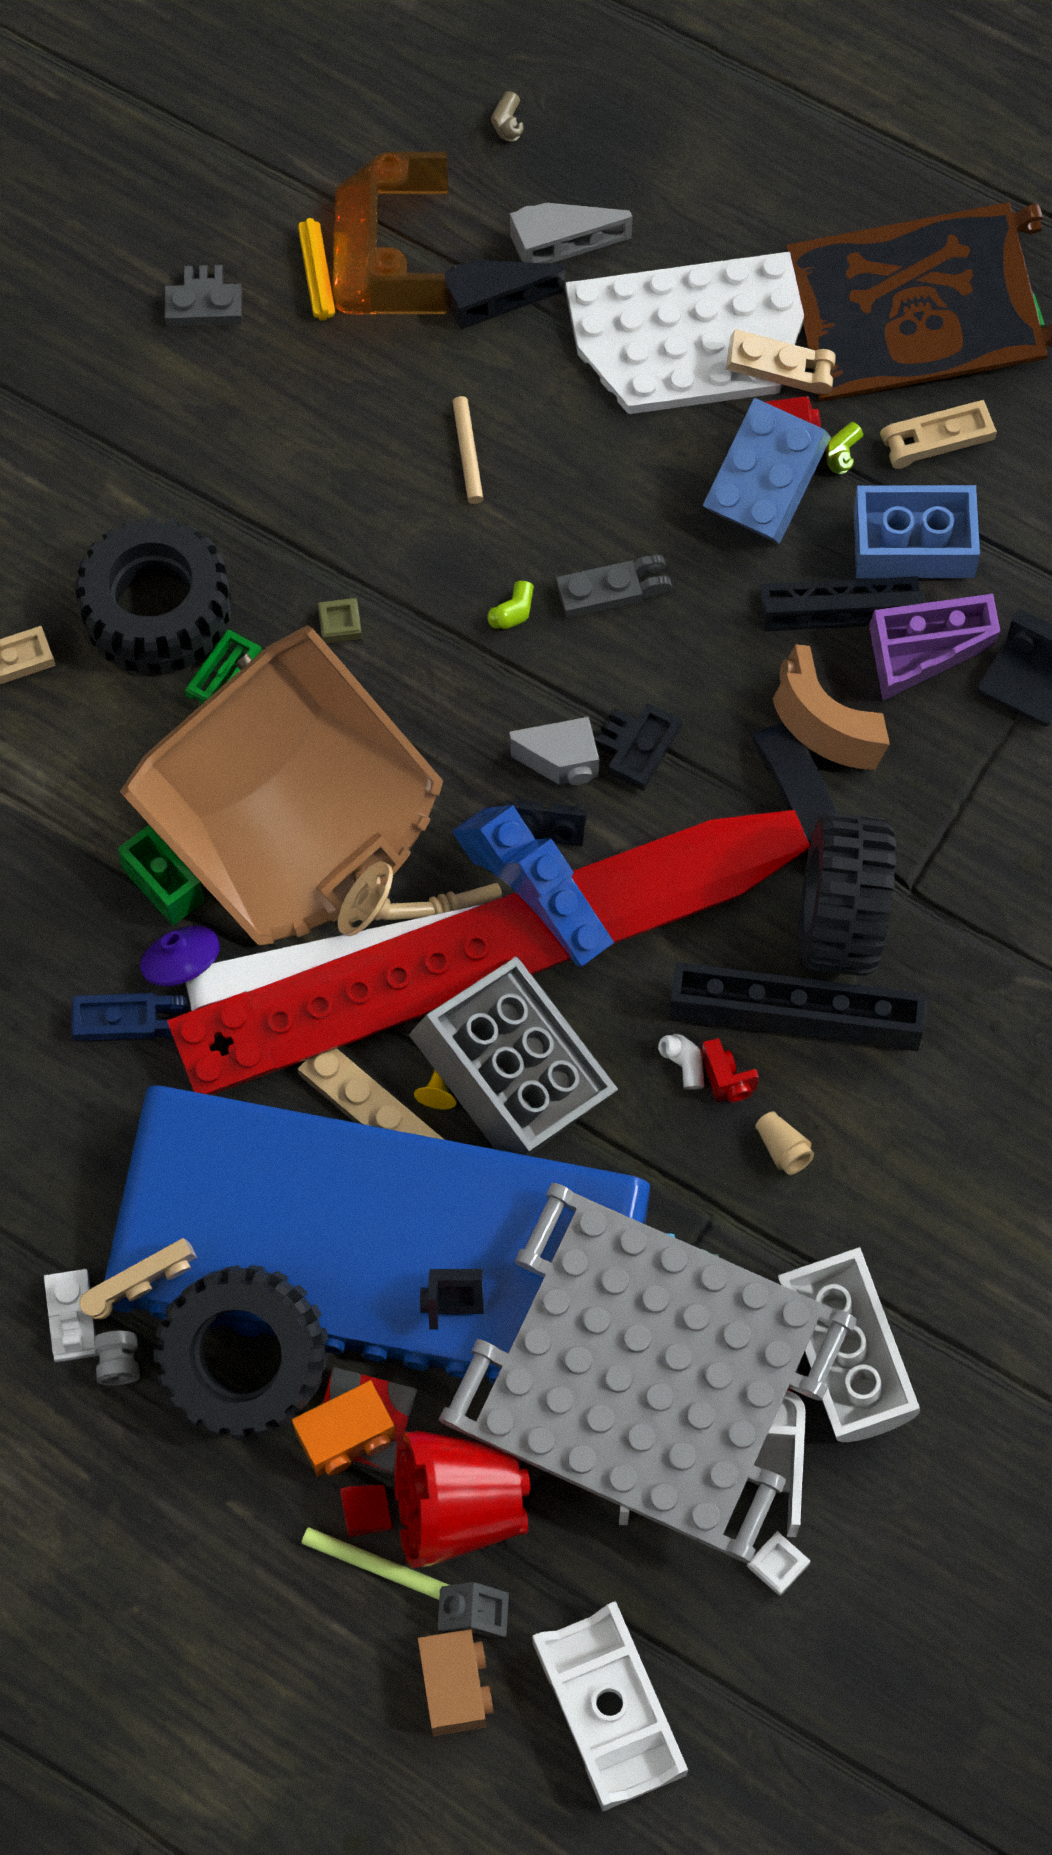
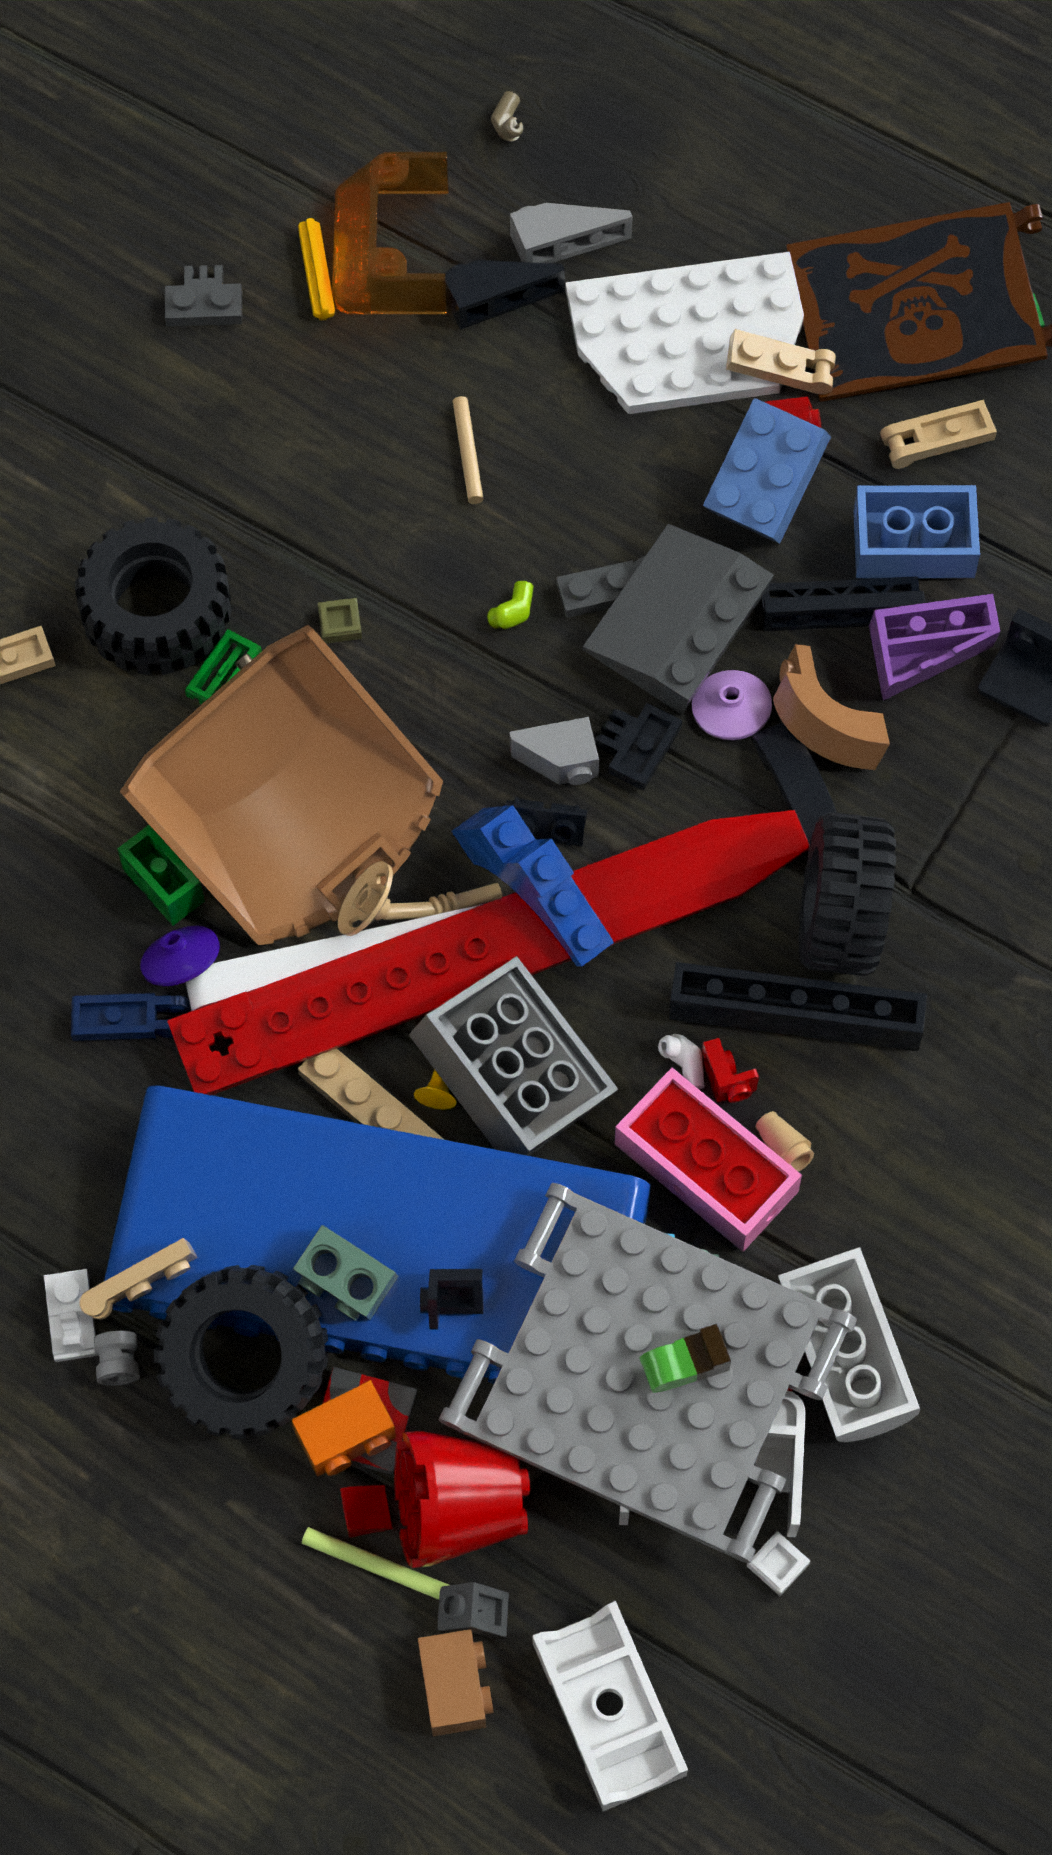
(350, 1265): none -> sand green brick
(678, 615): none -> dark grey slope
(686, 1360): none -> leg
(707, 1159): none -> brick
(736, 717): none -> lavender dish
(838, 450): lime arm -> none

